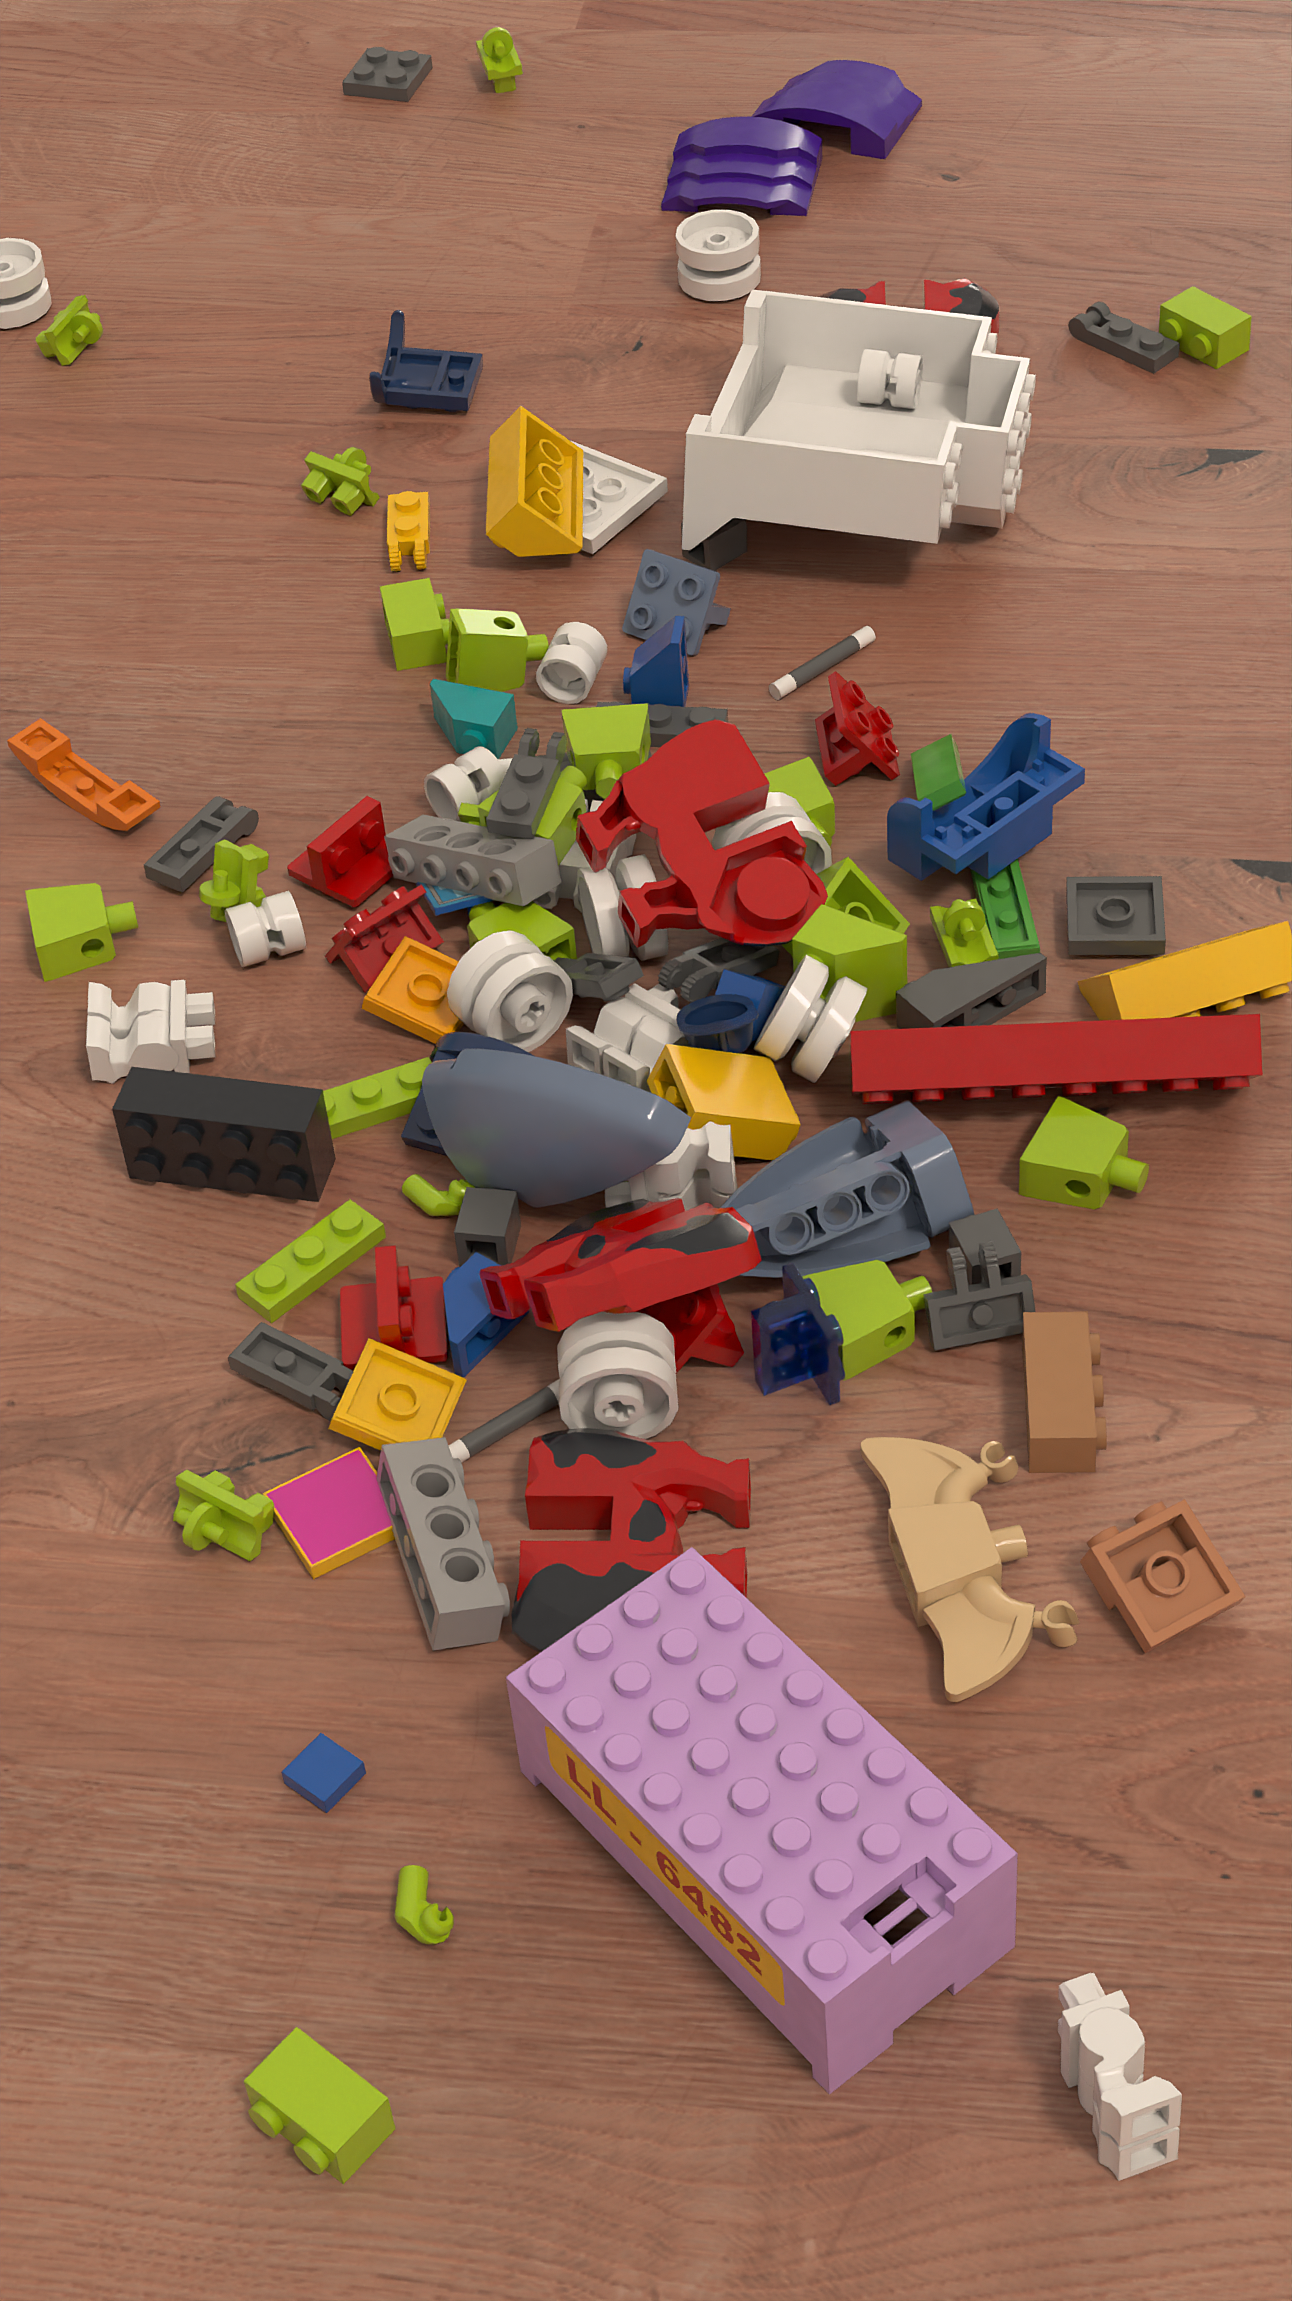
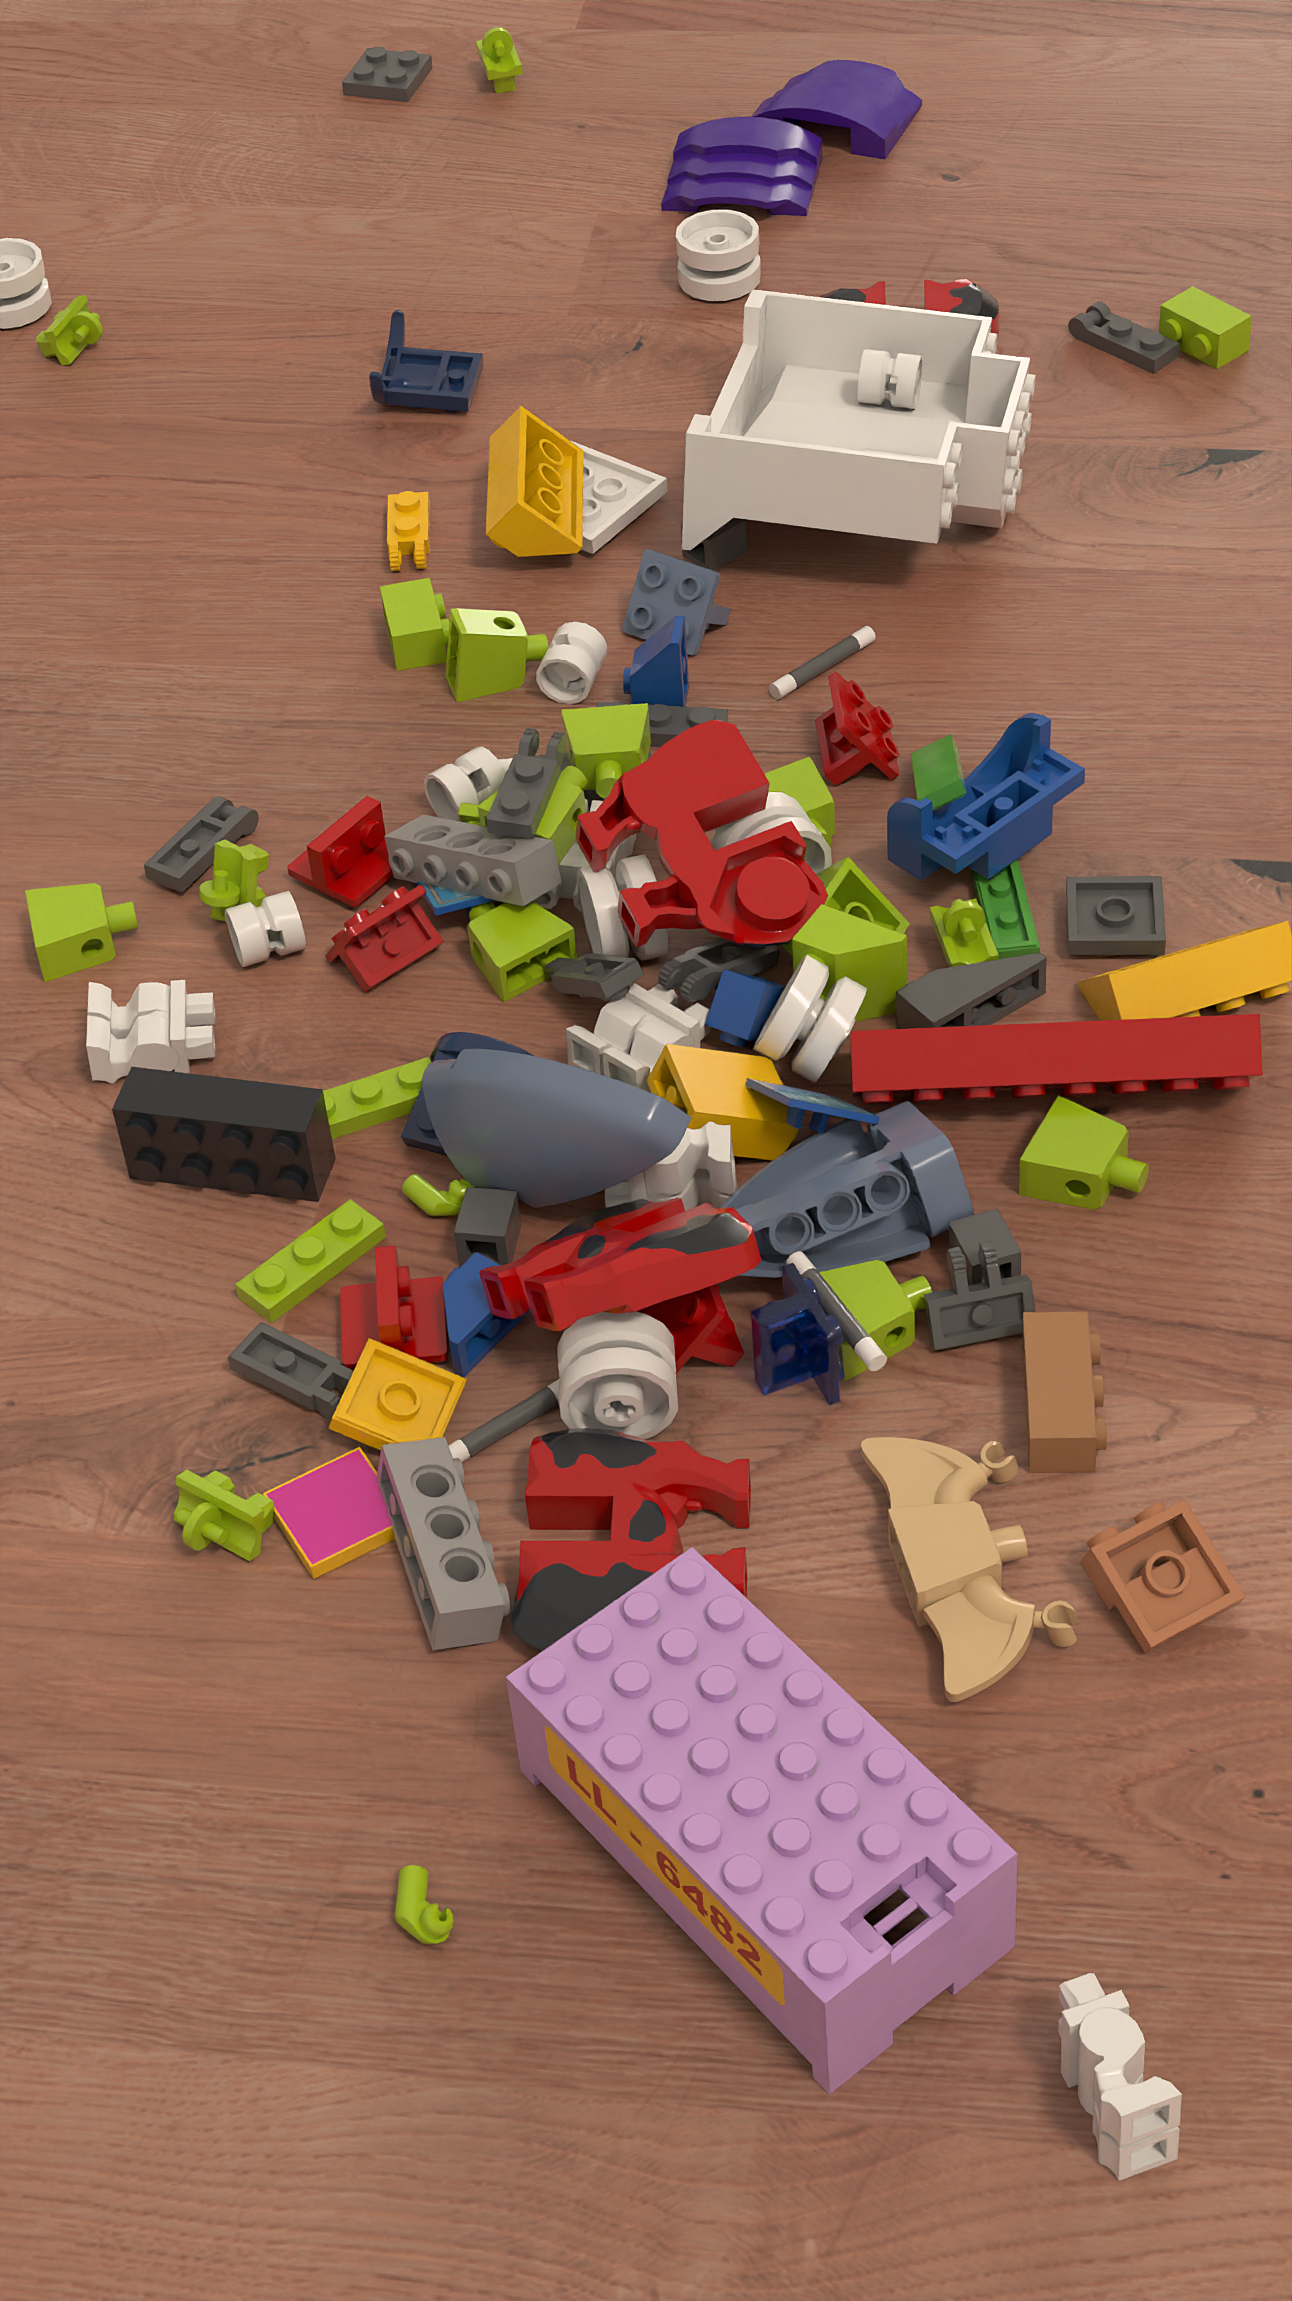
(76, 782): orange slope -> none
(318, 2106): lime brick -> none
(323, 1772): blue tile -> none
(345, 475): lime hips -> none
(414, 991): light orange tile -> none
(474, 716): teal slope -> none
(510, 991): white wheel -> none
(718, 1023): dark blue piece -> none
(819, 1103): none -> blue piece
(831, 1304): none -> bar

